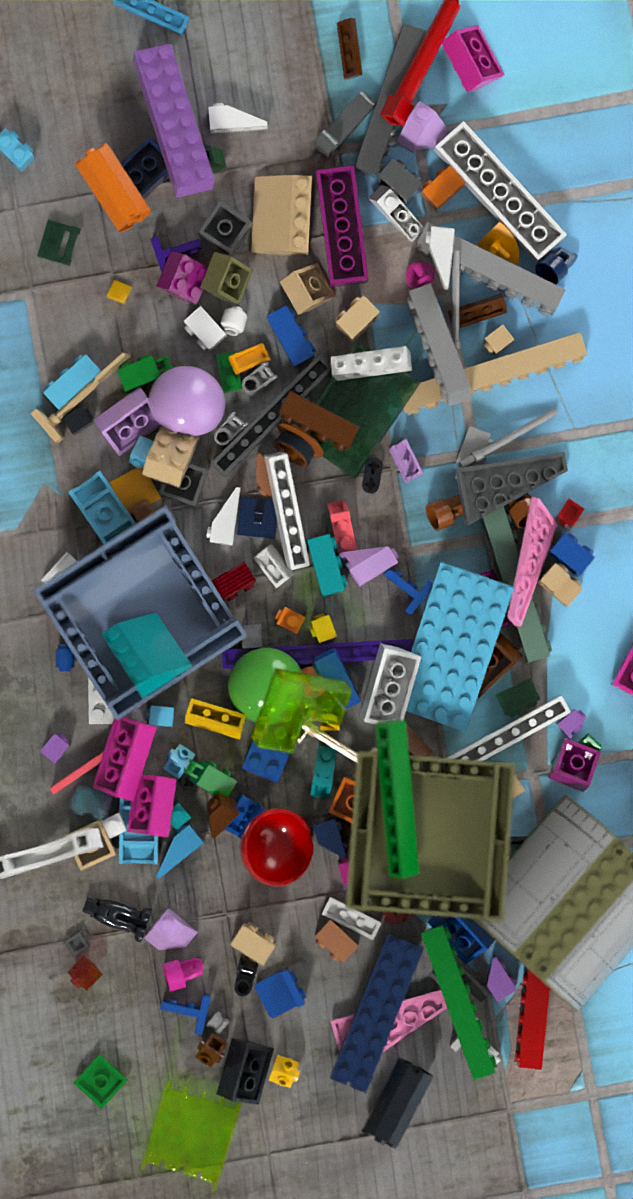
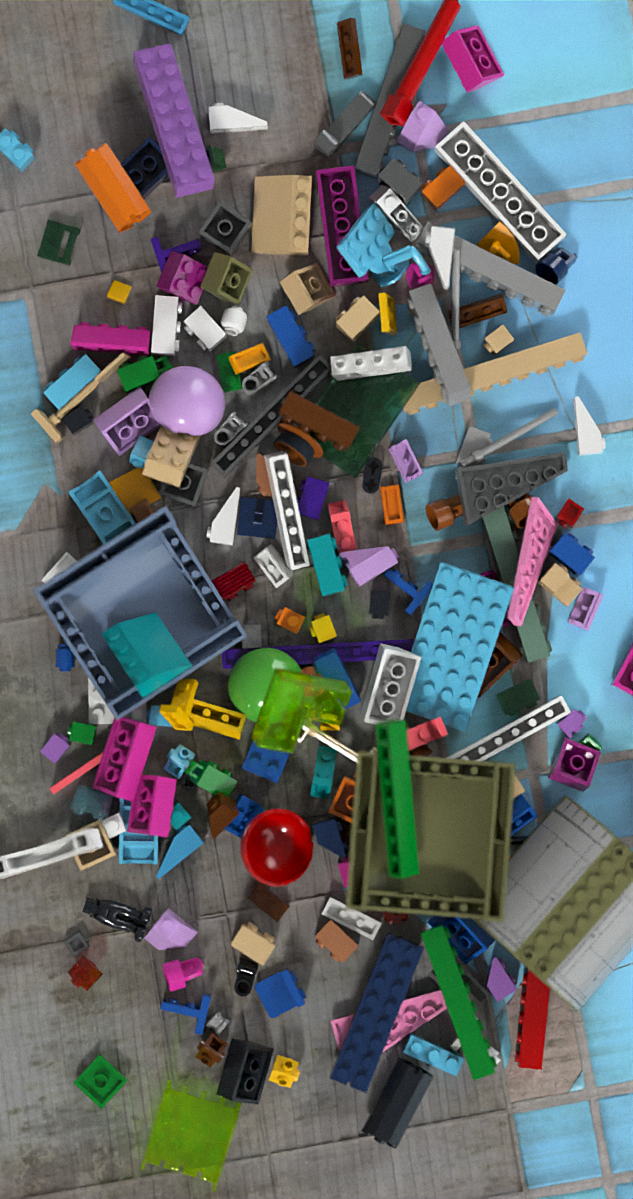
(82, 733): none -> green brick
(111, 340): none -> dark pink slope
(166, 325): none -> white brick
(179, 709): none -> yellow bracket
(268, 902): none -> reddish brown plate
(312, 497): none -> dark purple brick
(368, 248): none -> medium azure plate
(379, 604): none -> black brick
(387, 314): none -> yellow tile
(391, 504): none -> orange tile
(425, 733): none -> coral bracket
(433, 1054): none -> medium azure brick
(521, 814): none -> blue brick
(585, 608): none -> lavender hinge
(587, 433): none -> white slope

